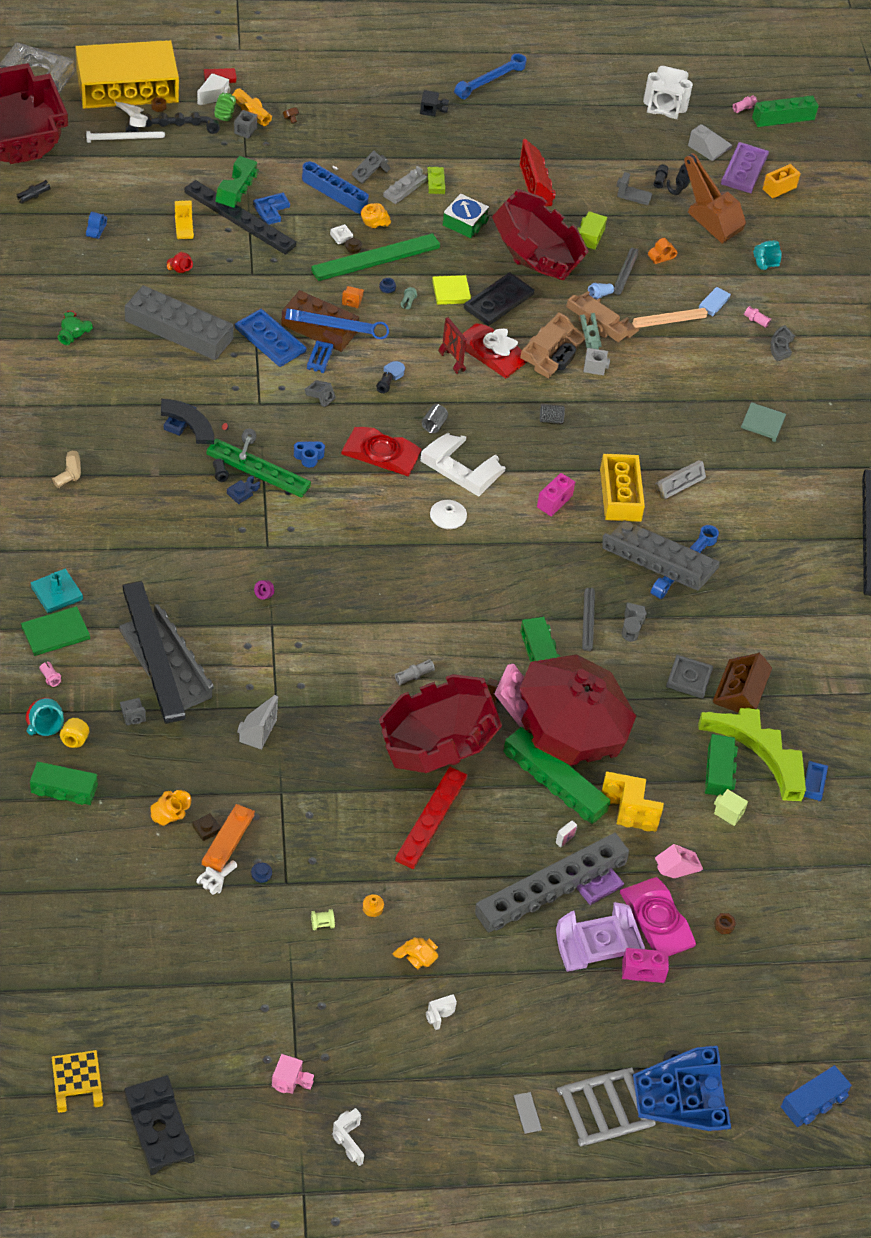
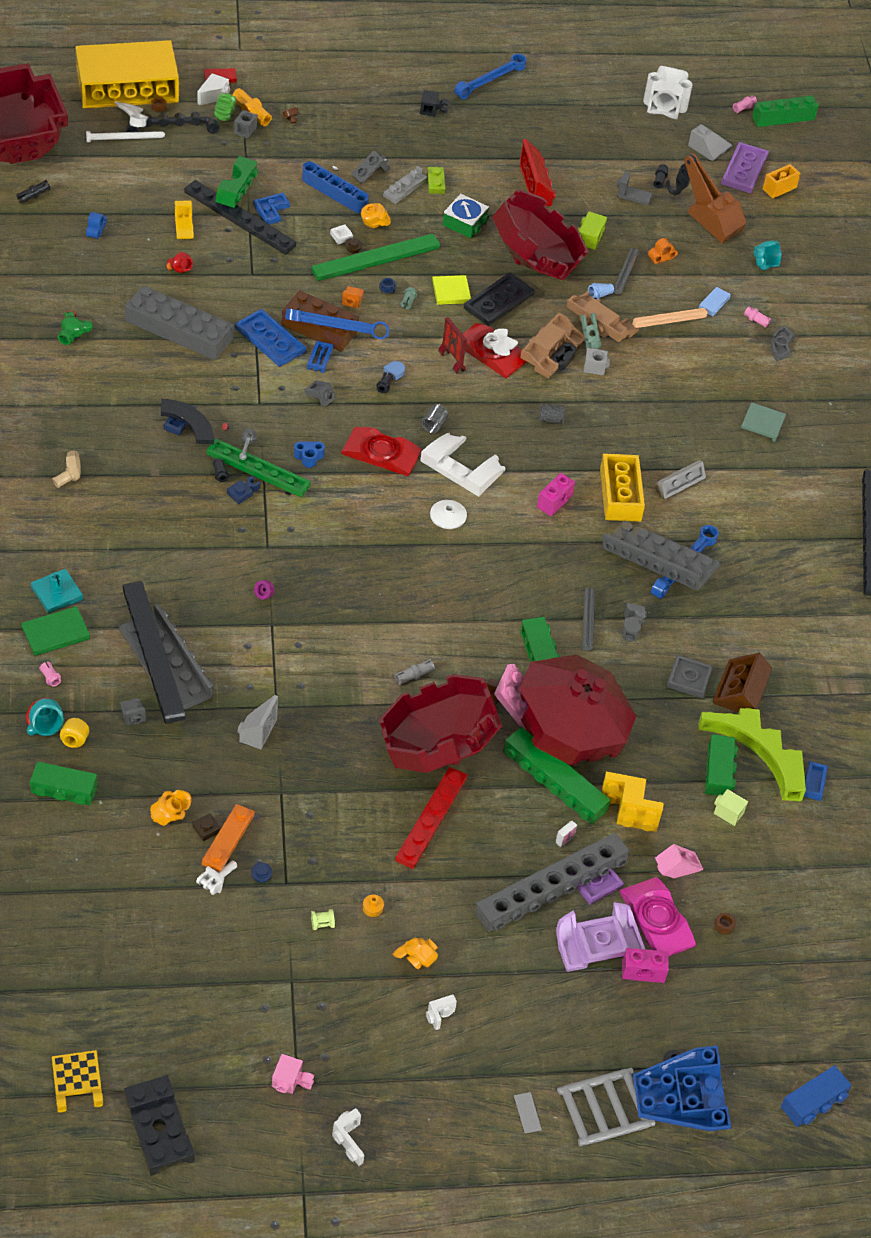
(59, 66): clear arch -> none

